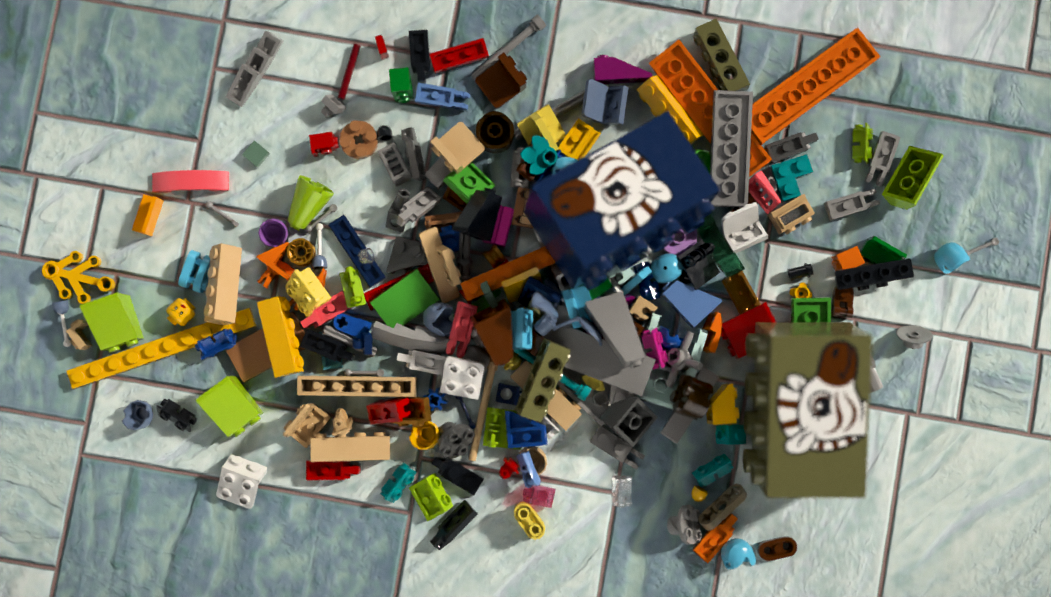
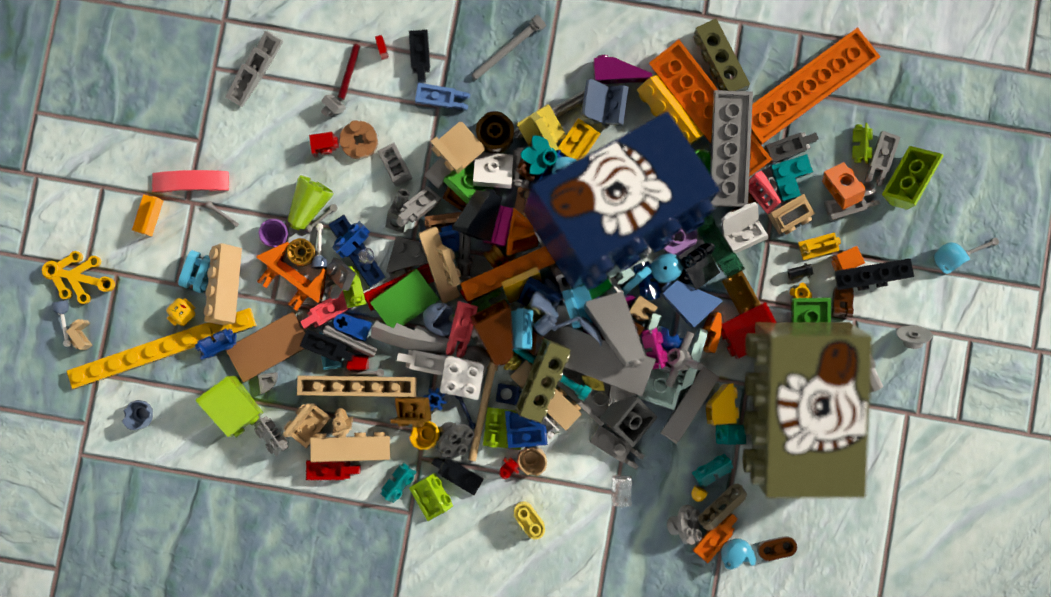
(113, 321): lime slope -> none
(169, 412): black hinge -> none
(240, 481): white bracket -> none
(256, 154): sand green tile -> none
(267, 382): none -> light grey tile
(273, 445): none -> light grey hinge
(280, 336): yellow brick -> none
(306, 291): light yellow bracket -> none
(340, 278): none -> flat silver hinge
(356, 232): none -> blue hinge
(359, 362): none -> red slope
(363, 343): dark blue tile -> none
(384, 133): black hinge -> none
(388, 410): red hinge -> none
(401, 84): green brick -> none
(414, 154): dark grey hinge -> none
(453, 525): black hinge -> none
(459, 55): red plate -> none
(488, 294): sand green tile -> none
(493, 170): none -> white plate
(502, 81): reddish brown bracket -> none
(521, 234): none -> orange slope
(528, 470): medium blue bar -> none
(539, 495): clear pink bracket -> none
(691, 397): dark brown brick -> none
(819, 246): none -> yellow hinge
(835, 182): none -> orange brick
(878, 251): green panel -> none

